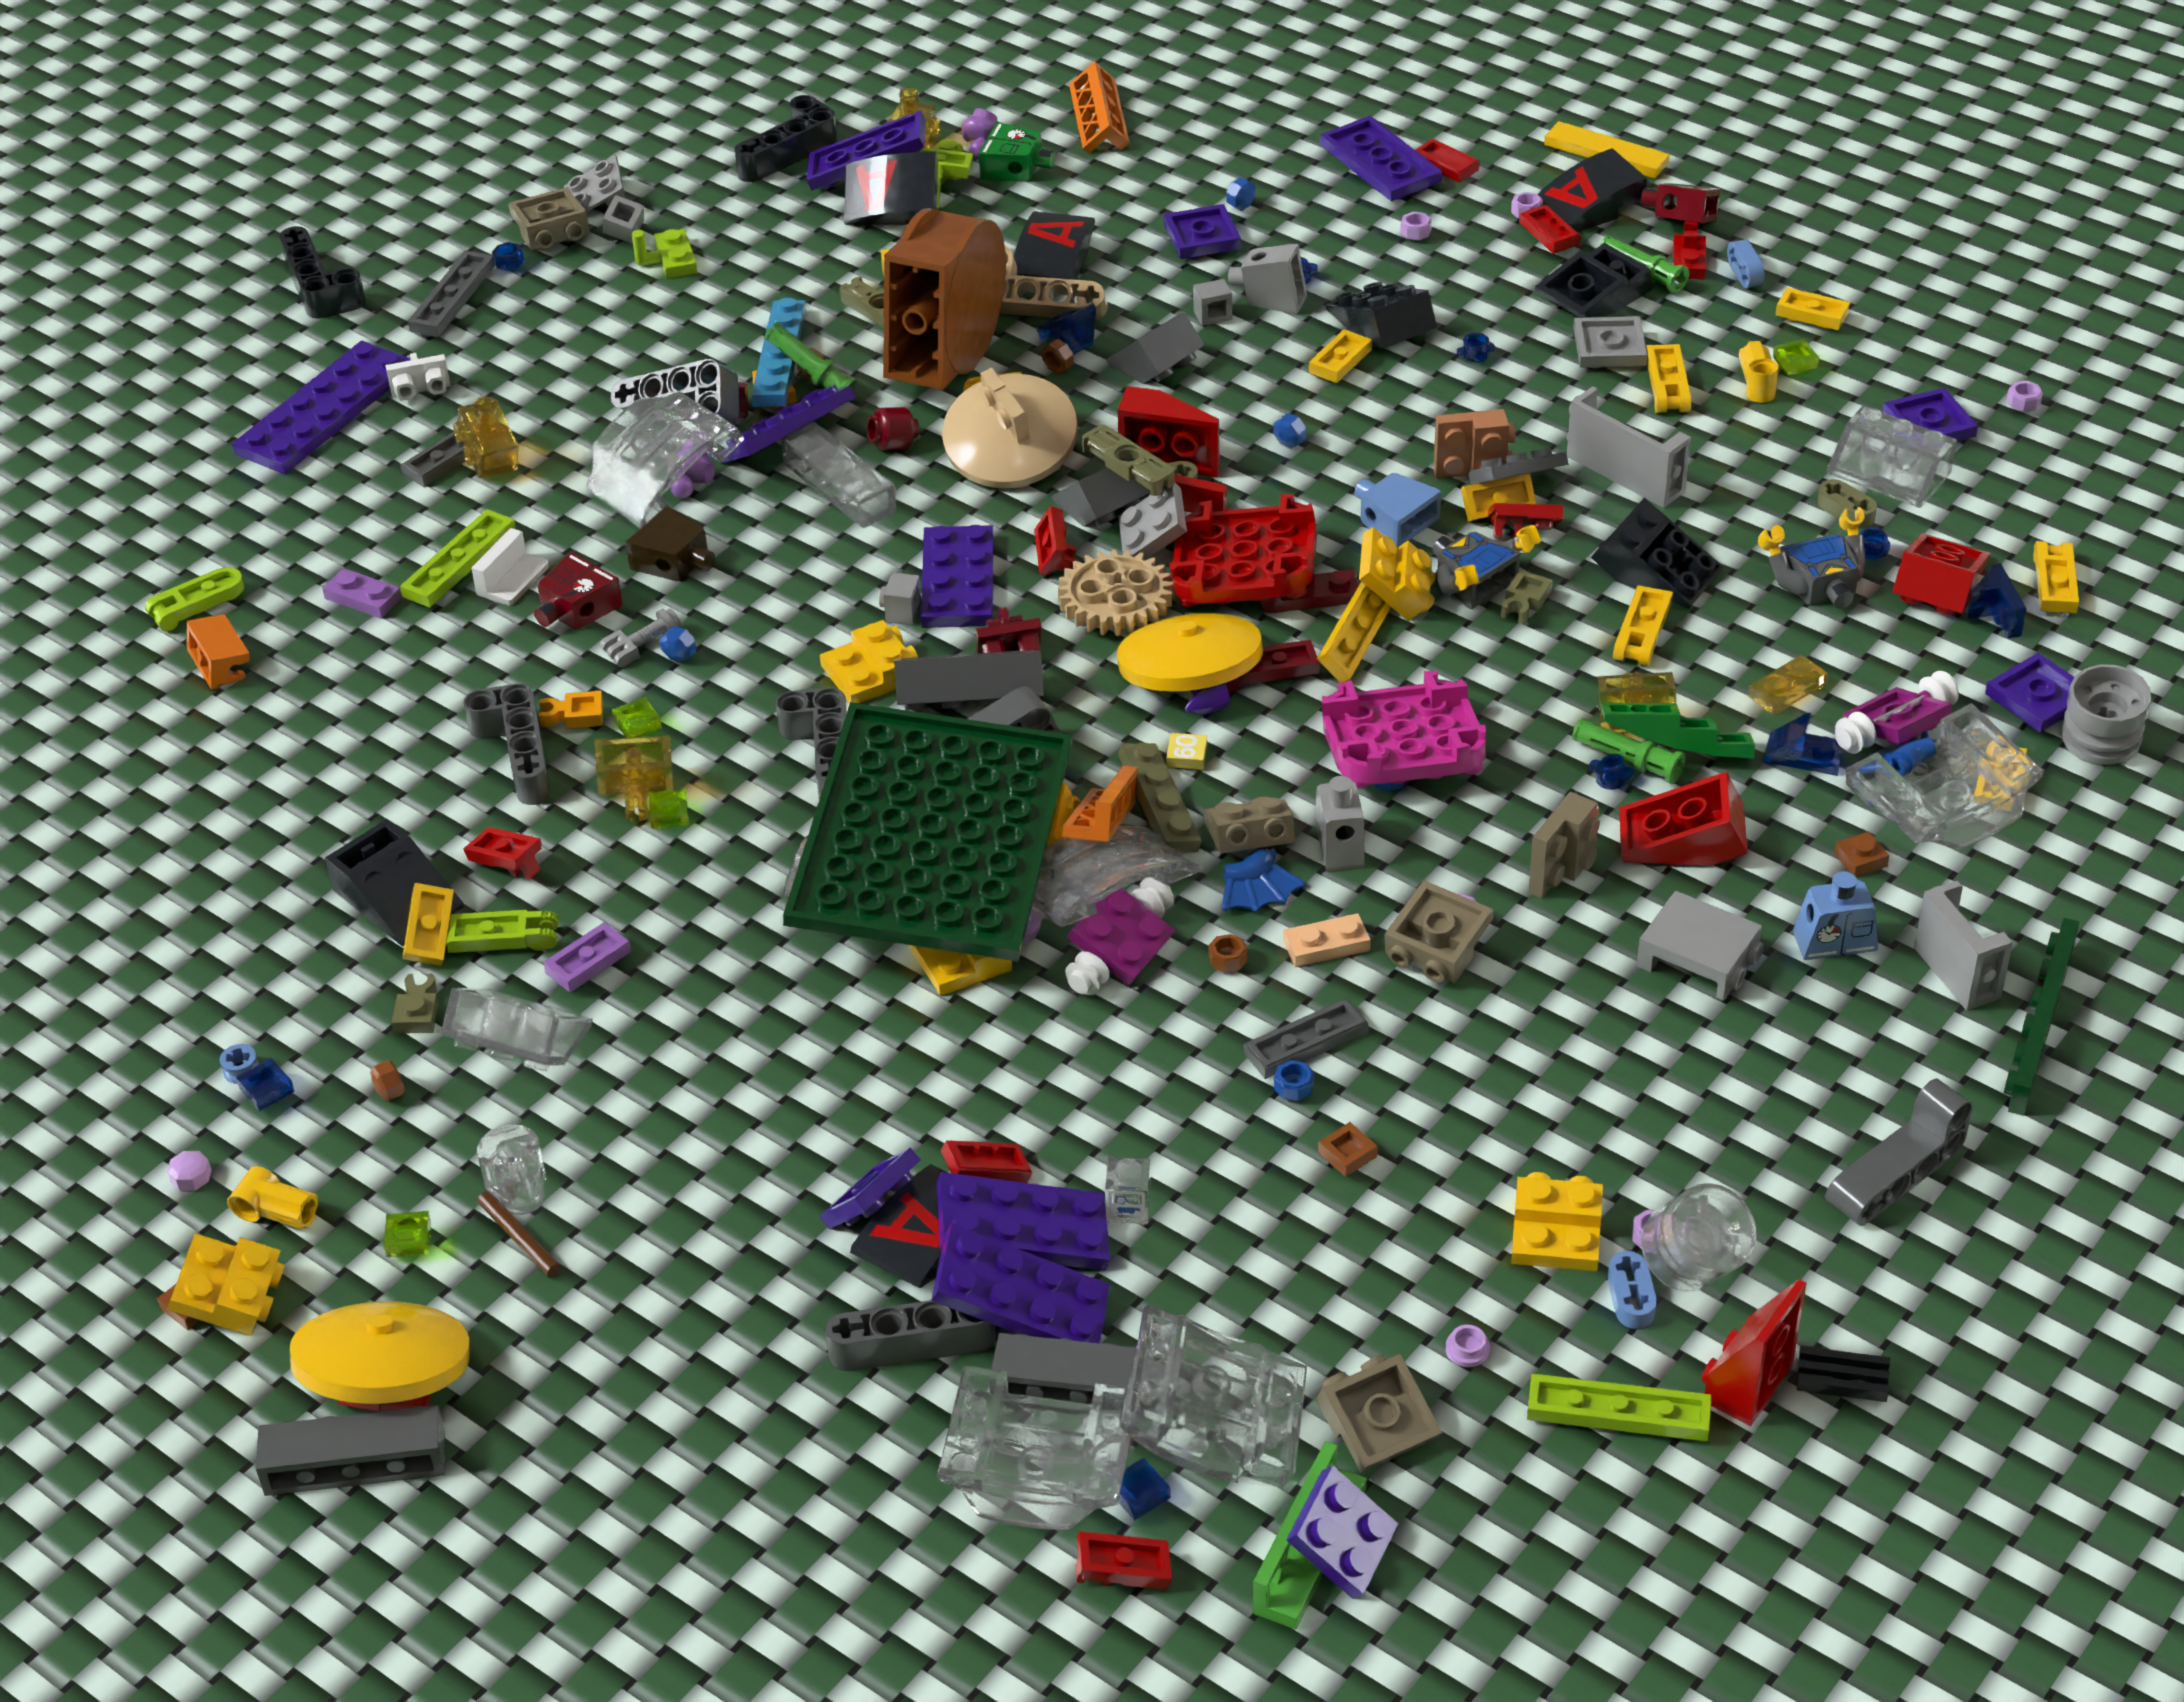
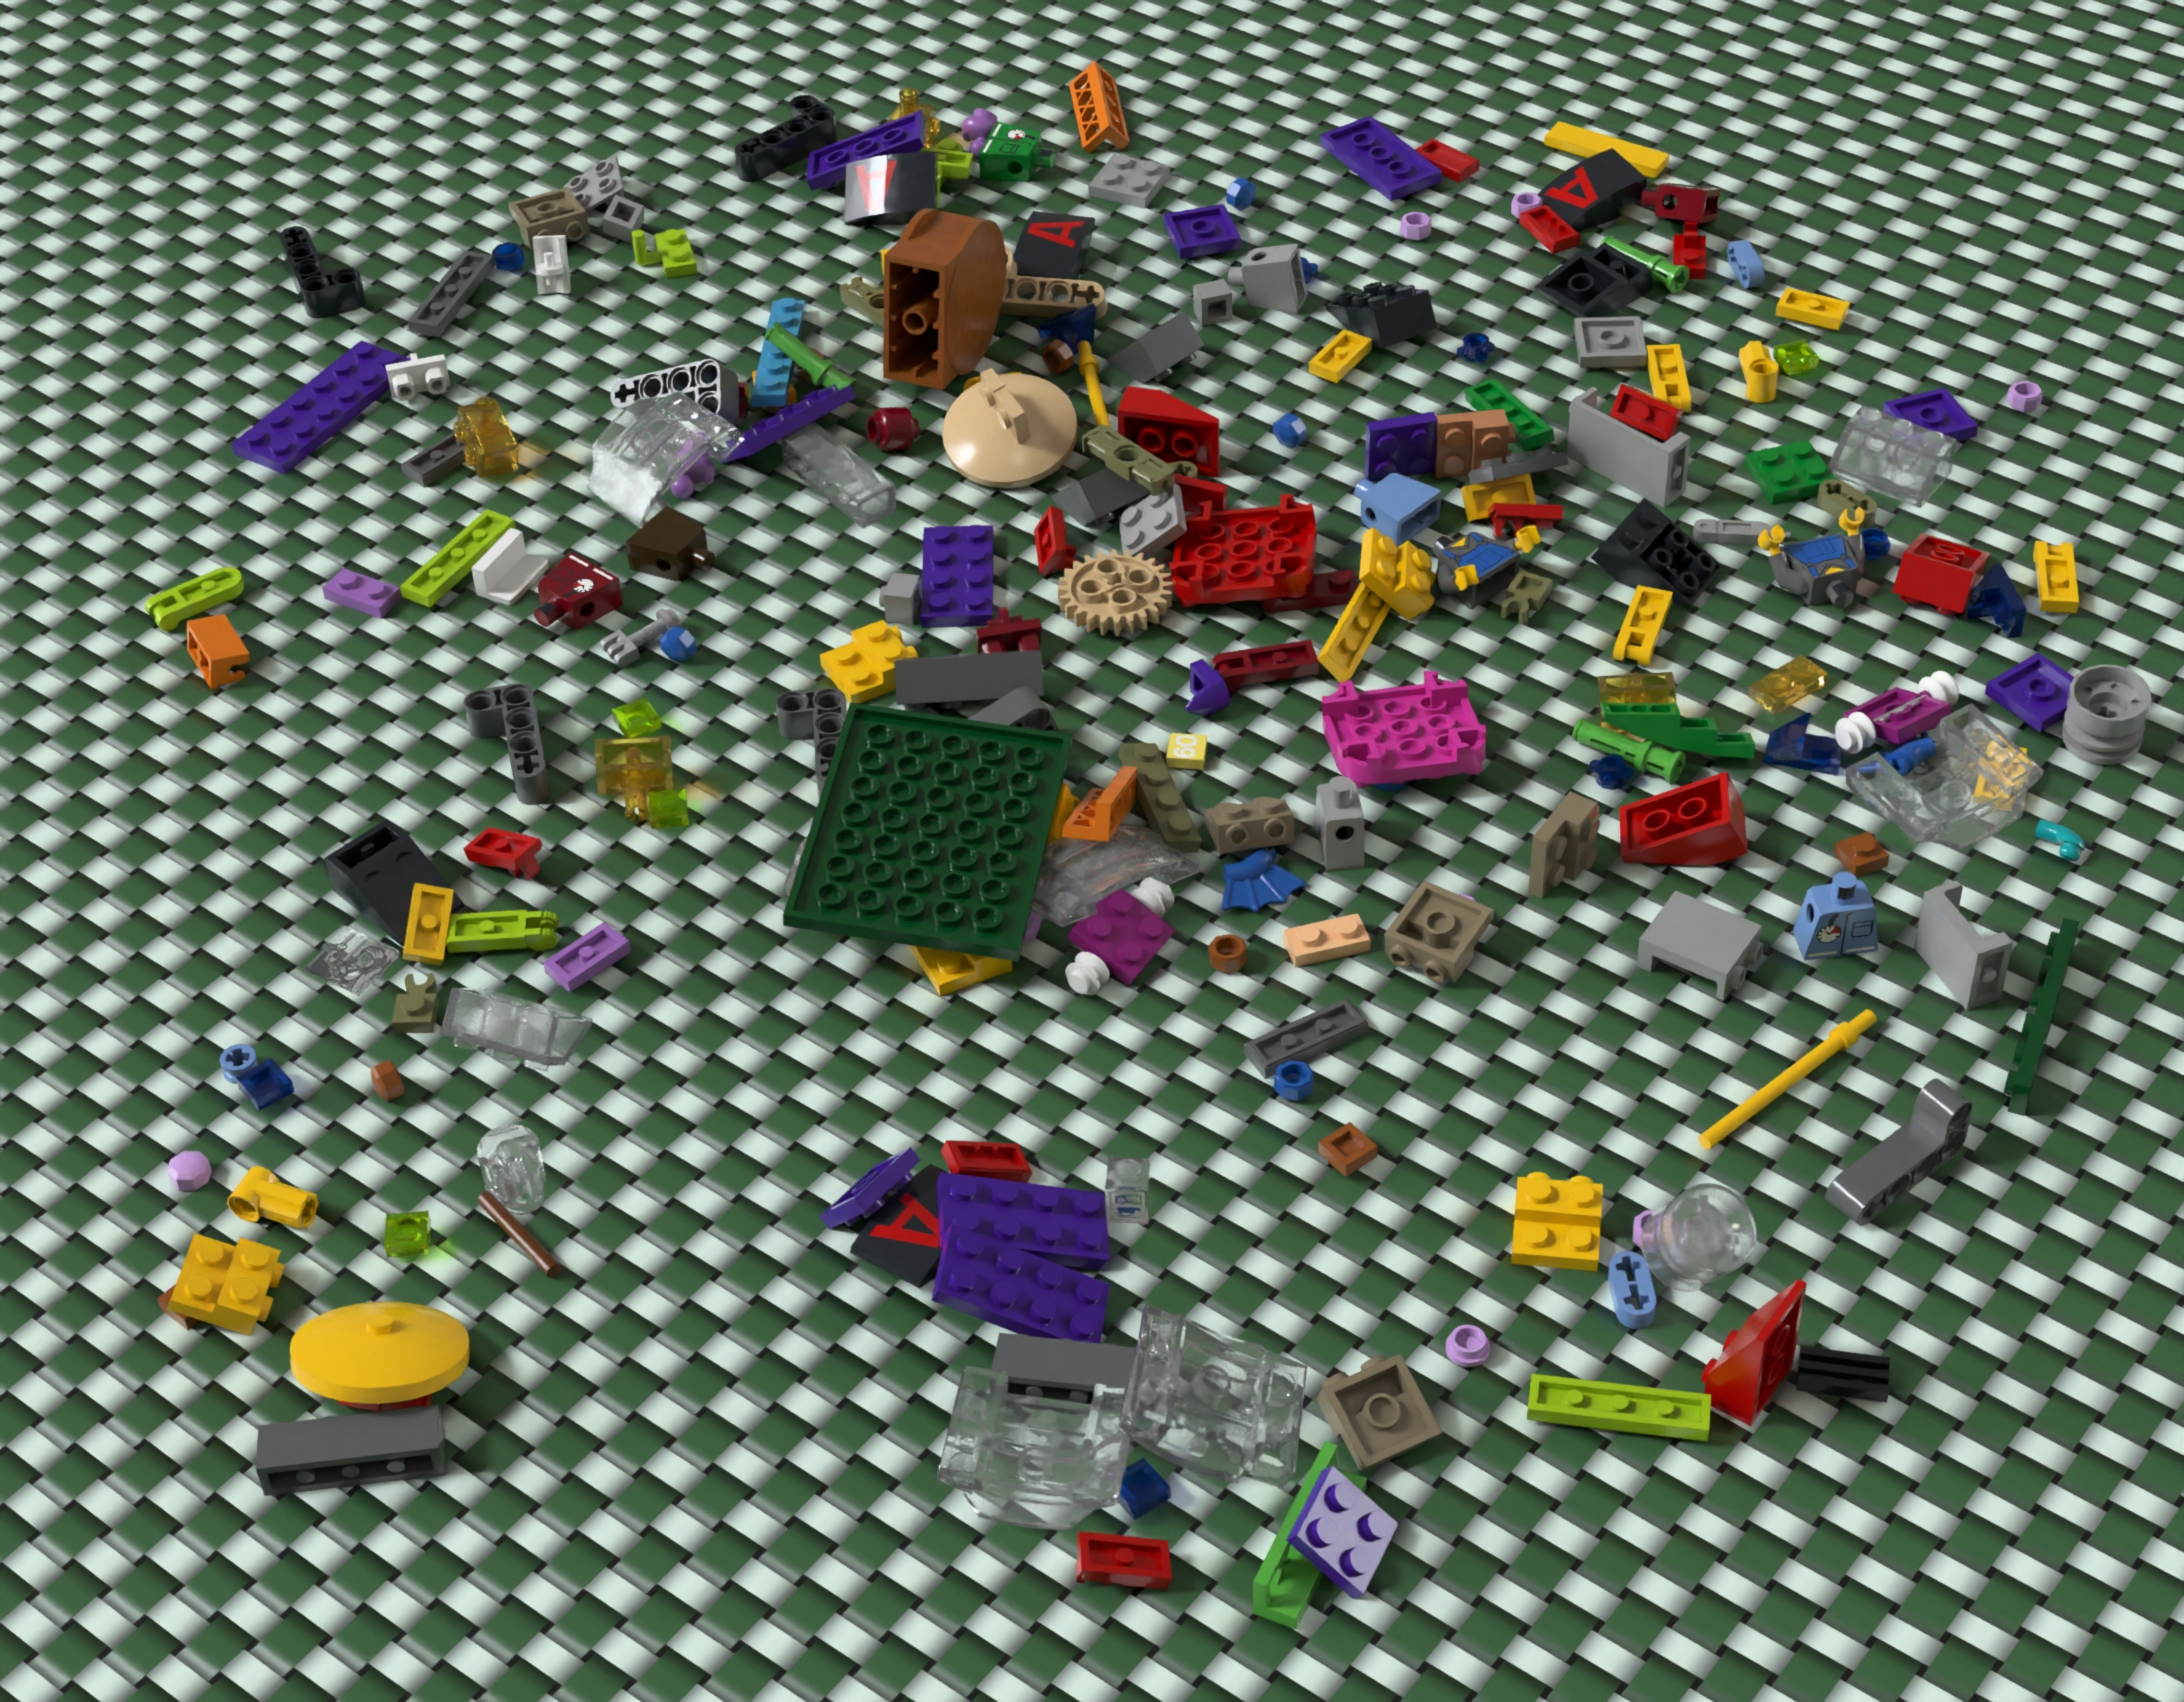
(352, 960): none -> clear piece
(551, 264): none -> white hips
(577, 710): light orange plate -> none
(904, 1335): dark grey beam -> none
(1089, 369): none -> yellow bar
(1129, 180): none -> light grey plate
(1189, 652): yellow dish -> none
(1400, 446): none -> dark purple plate
(1530, 429): none -> green plate
(1646, 412): none -> red plate
(1730, 531): none -> light grey piece
(1788, 471): none -> green plate
(1839, 1038): none -> yellow bar
(2070, 842): none -> teal arm

